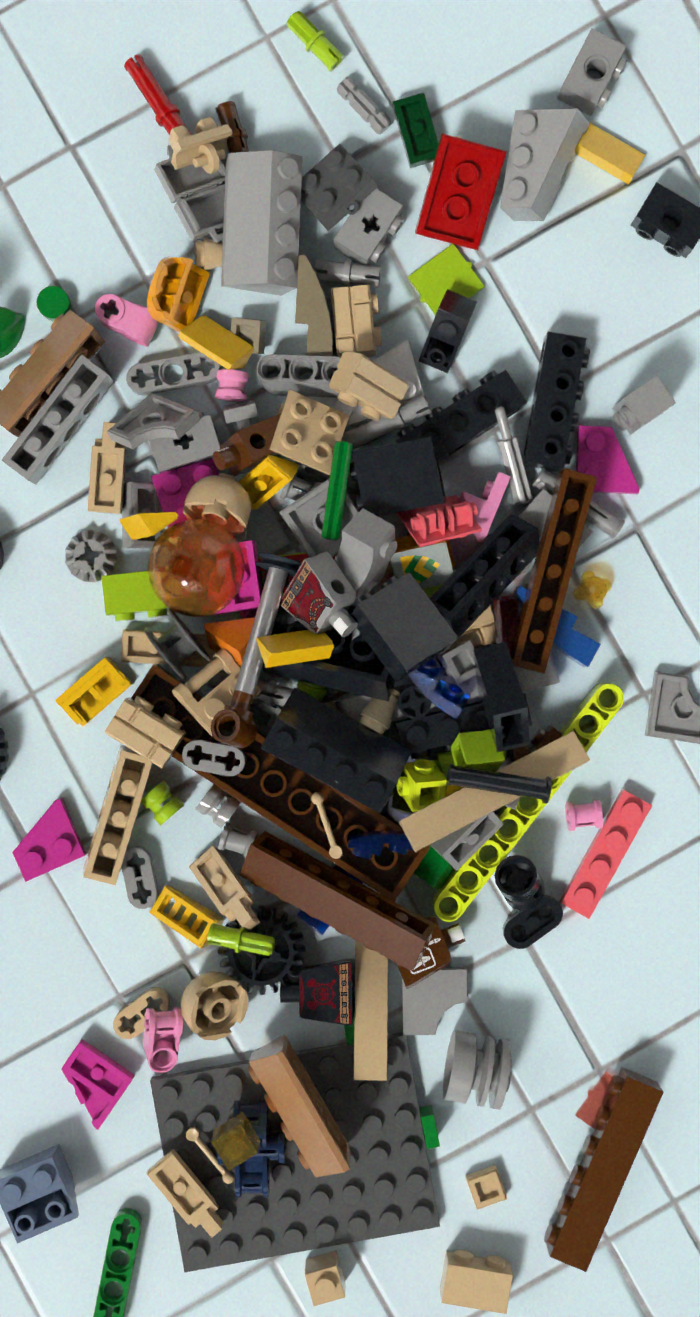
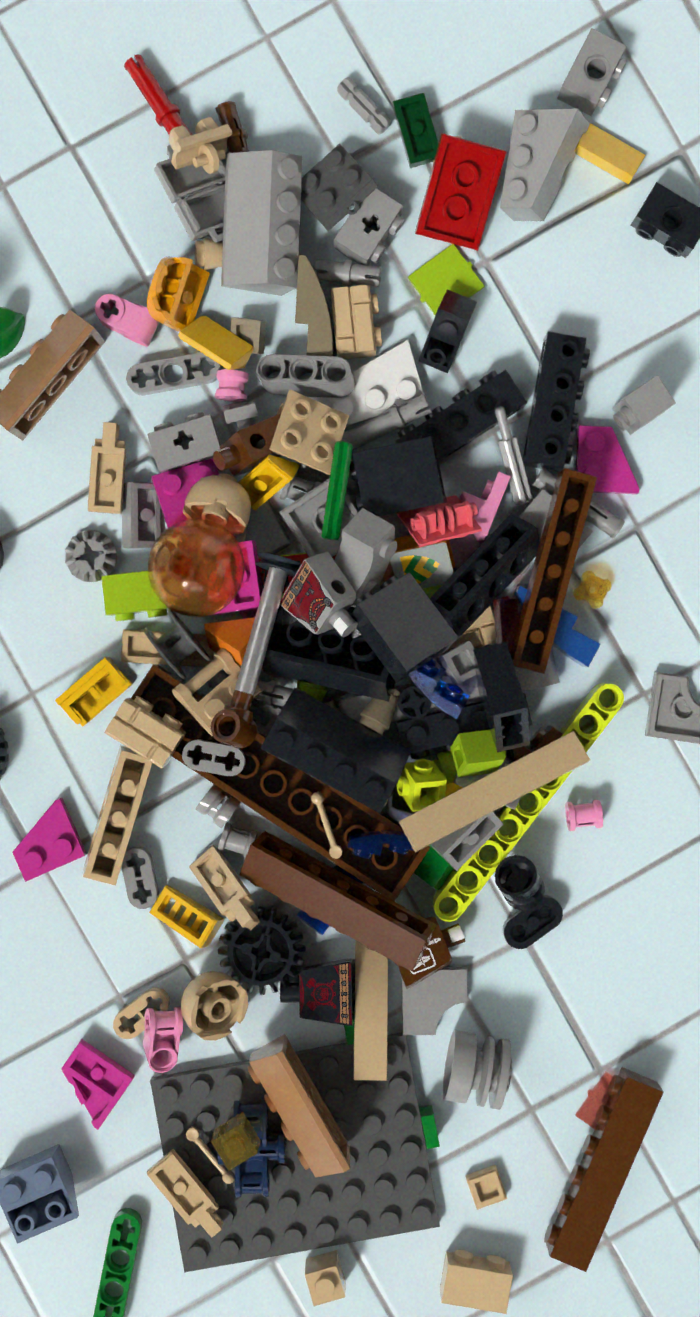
(53, 302): green tile -> none
(58, 420): light grey brick -> none
(147, 524): yellow slope -> none
(153, 419): light grey tile -> none
(156, 797): lime wheel -> none
(240, 940): lime axle -> none
(294, 648): yellow slope -> none
(315, 40): lime axle -> none
(368, 385): tan brick -> none
(499, 782): black pin -> none
(605, 853): coral plate -> none

